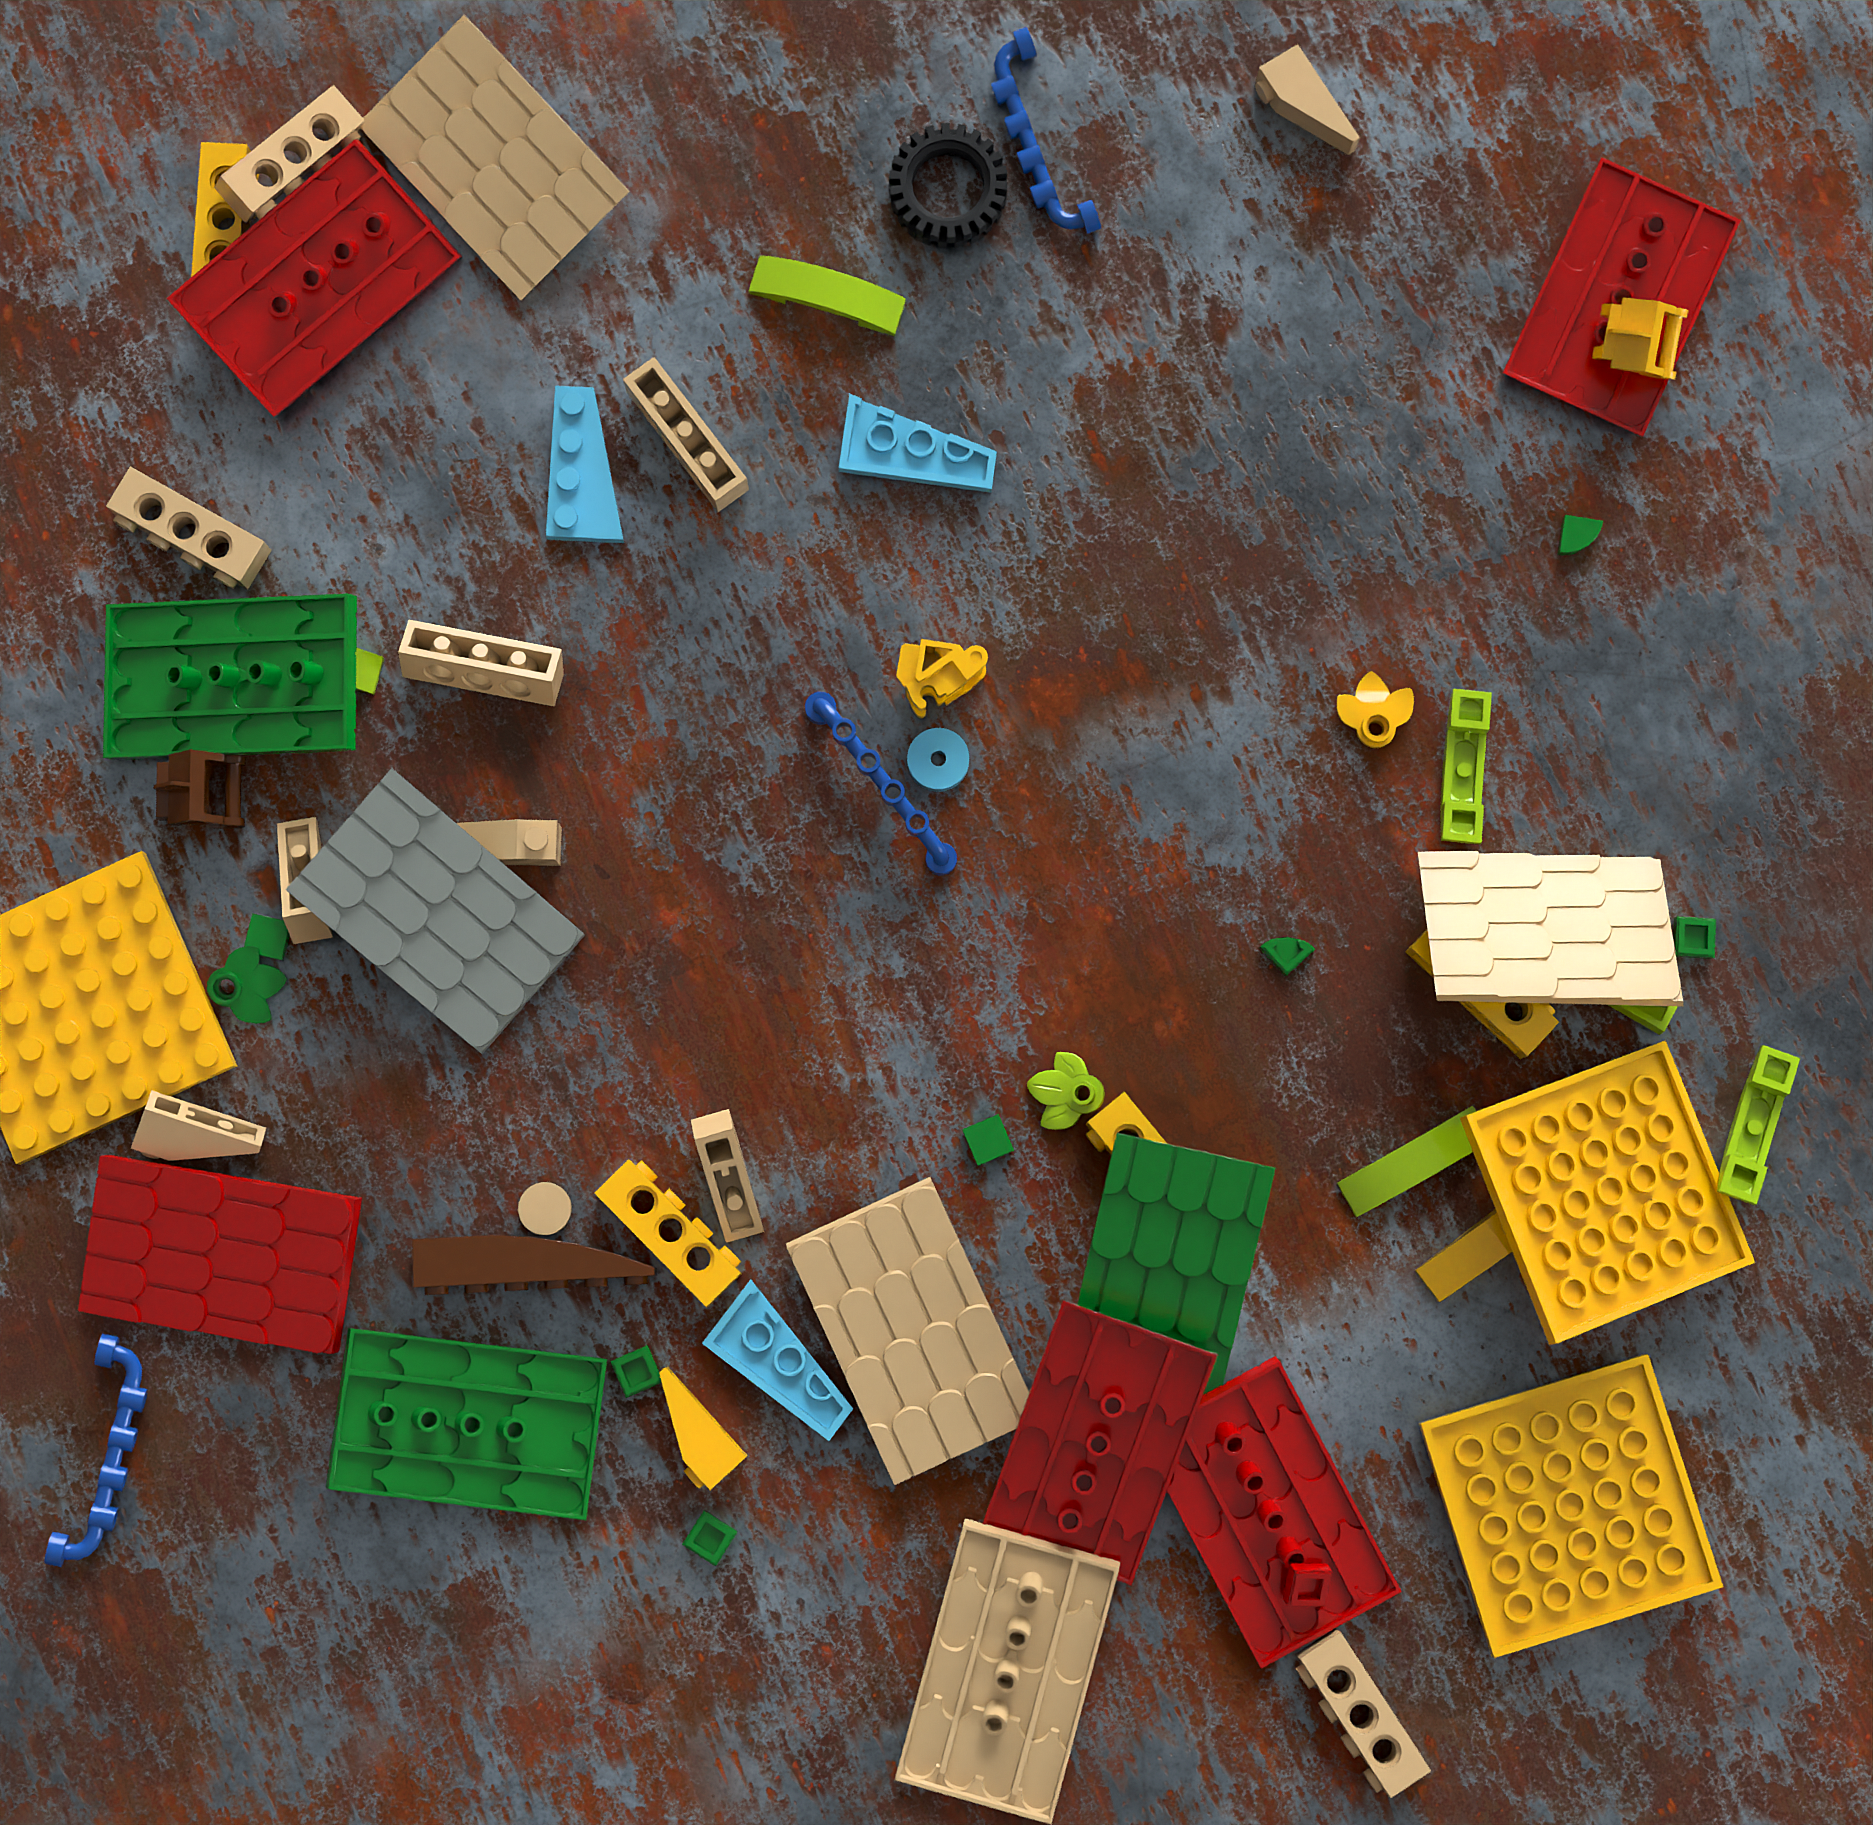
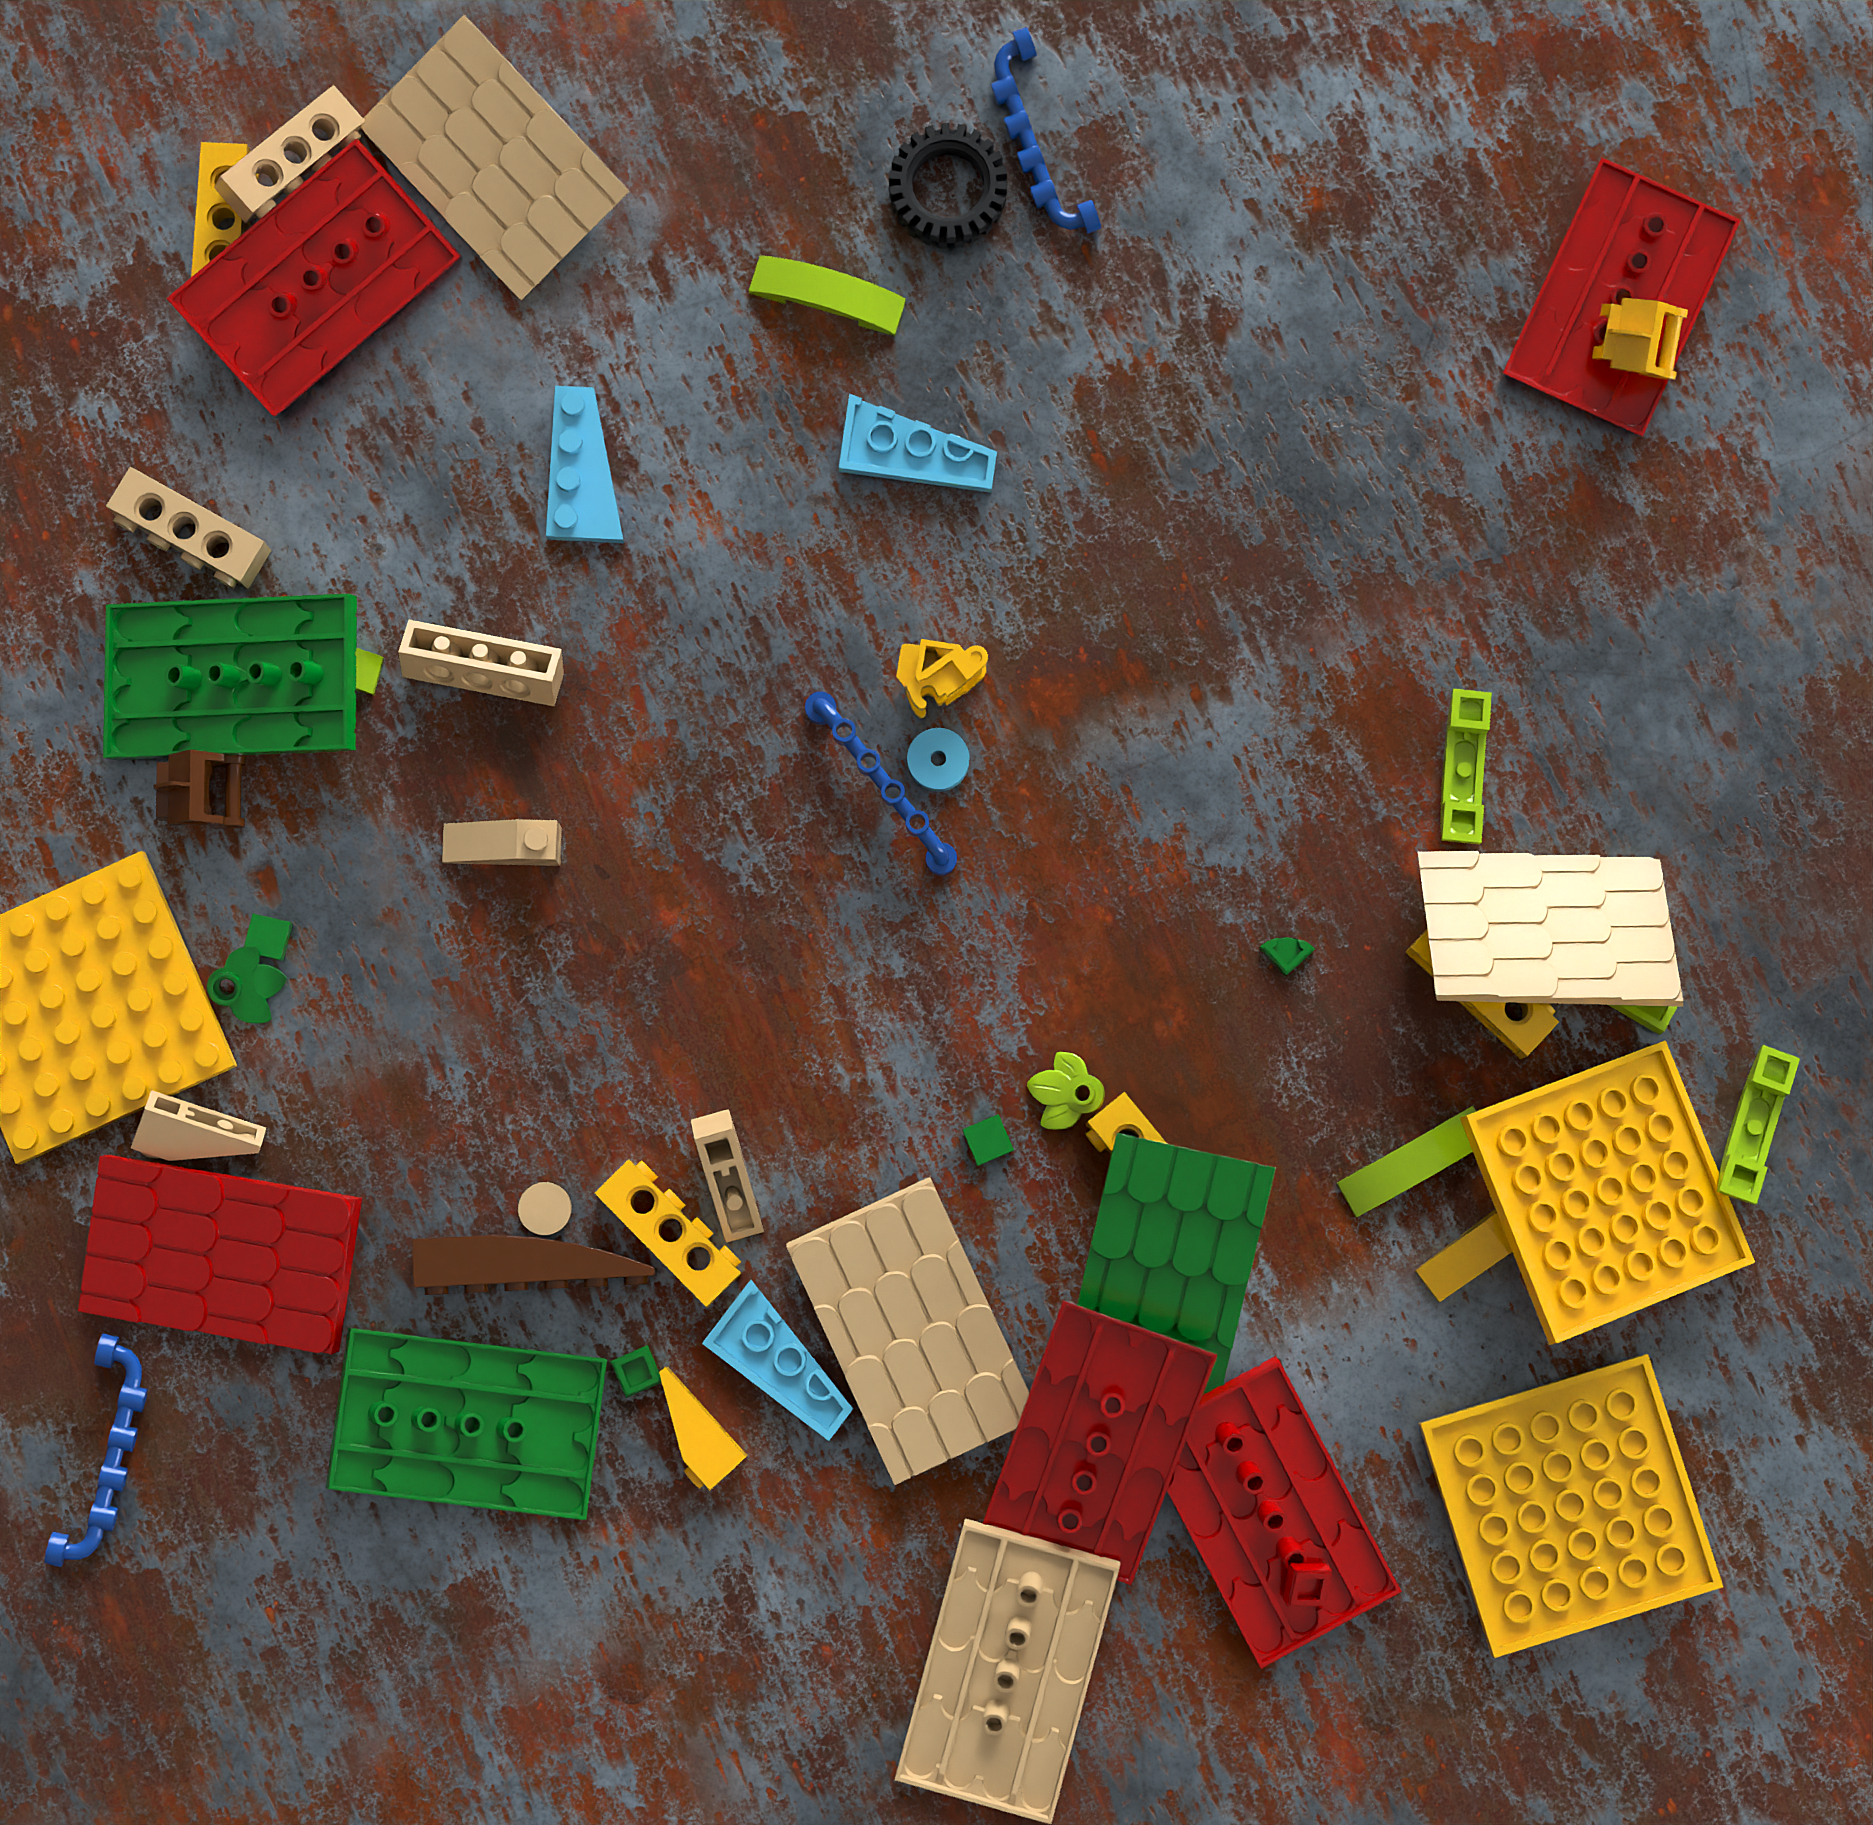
(297, 846): tan slope -> none
(435, 911): light grey piece -> none
(686, 434): tan brick -> none
(709, 1538): green tile -> none
(1302, 98): tan slope -> none
(1375, 705): yellow plate -> none
(1405, 1762): tan brick -> none
(1577, 534): green tile -> none
(1694, 937): green tile -> none

